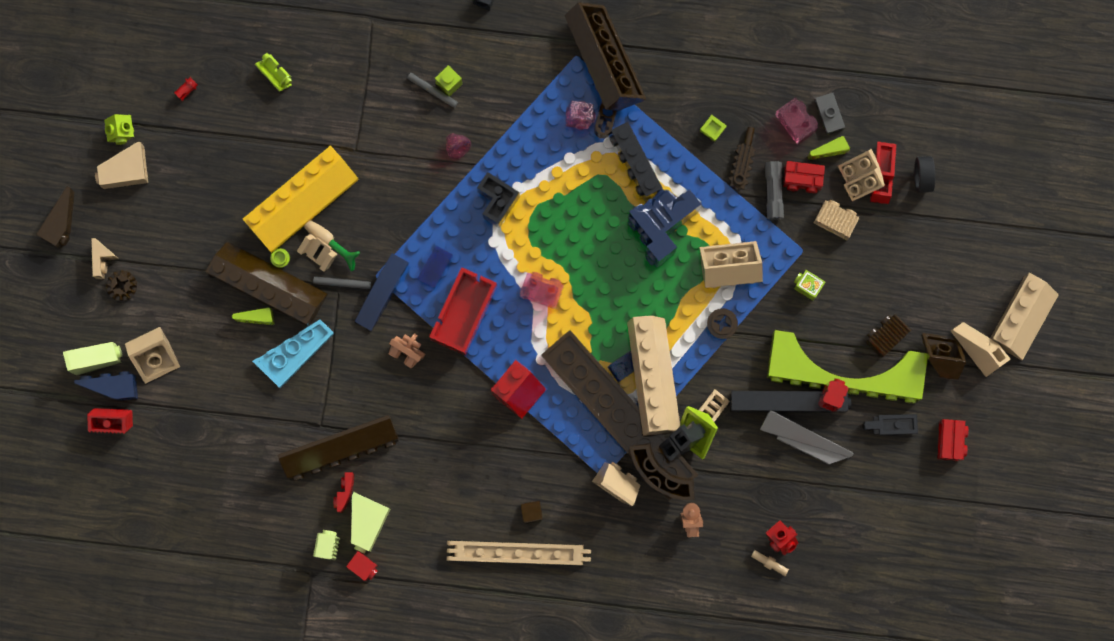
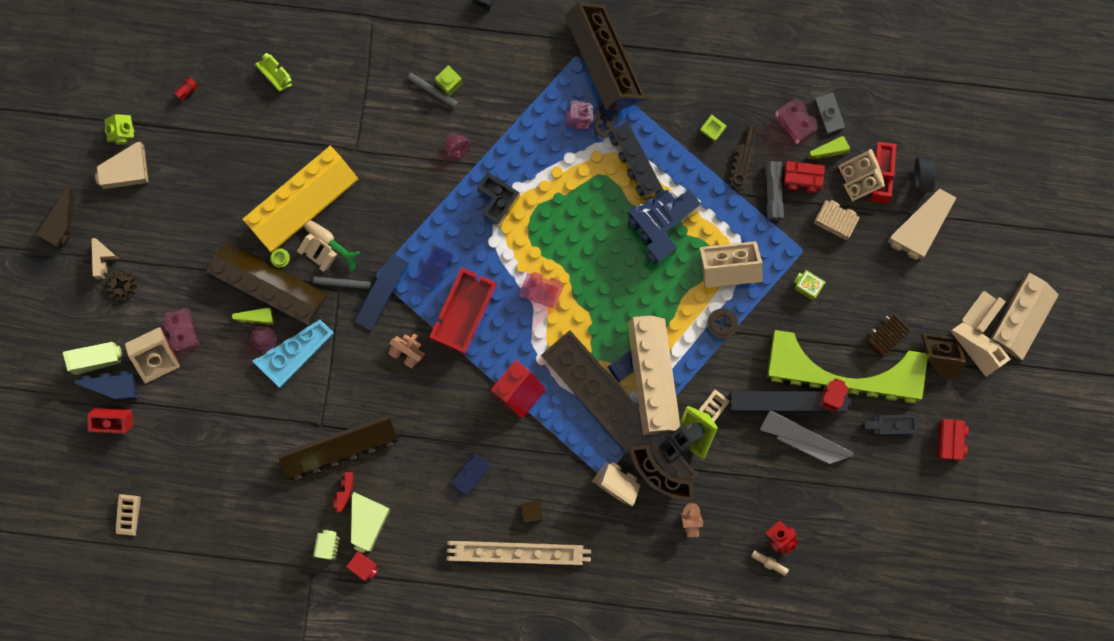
(121, 506): none -> tan slope
(181, 330): none -> clear pink brick
(262, 338): none -> clear pink brick
(471, 474): none -> clear blue plate
(921, 228): none -> tan slope
(983, 311): none -> tan panel

